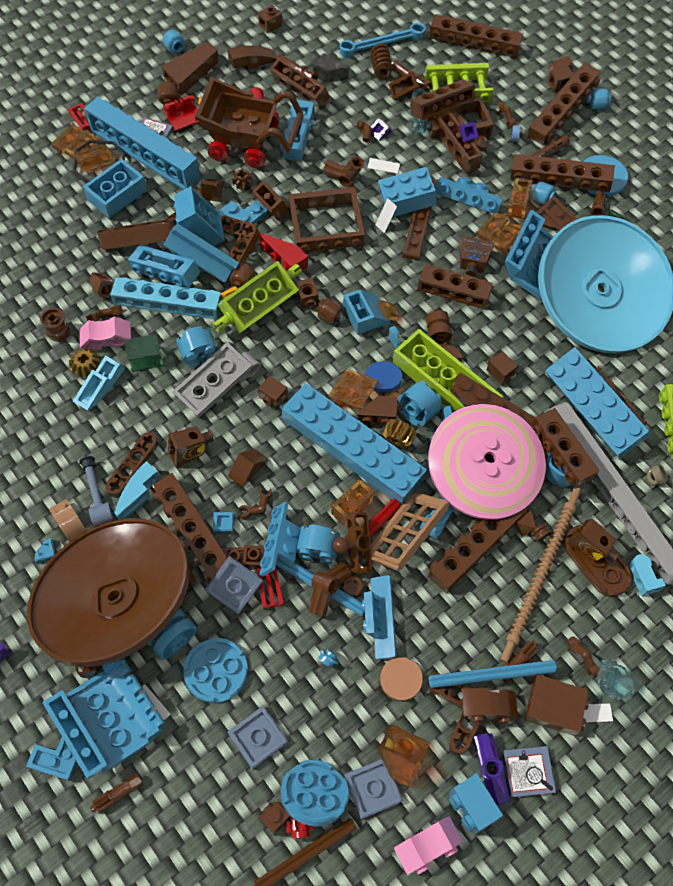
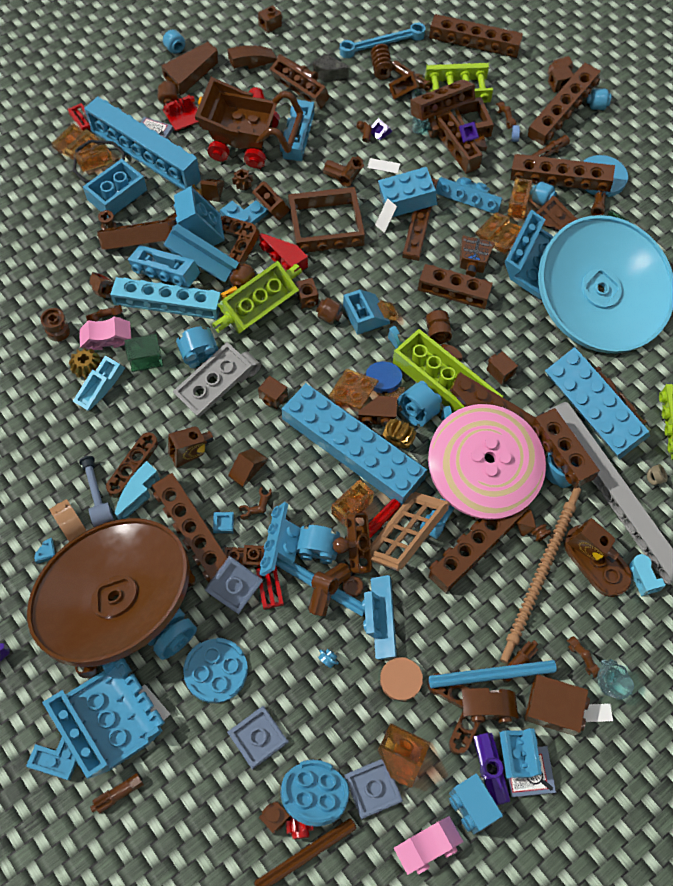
(106, 221): none -> reddish brown bush
(520, 754): none -> dark azure bracket

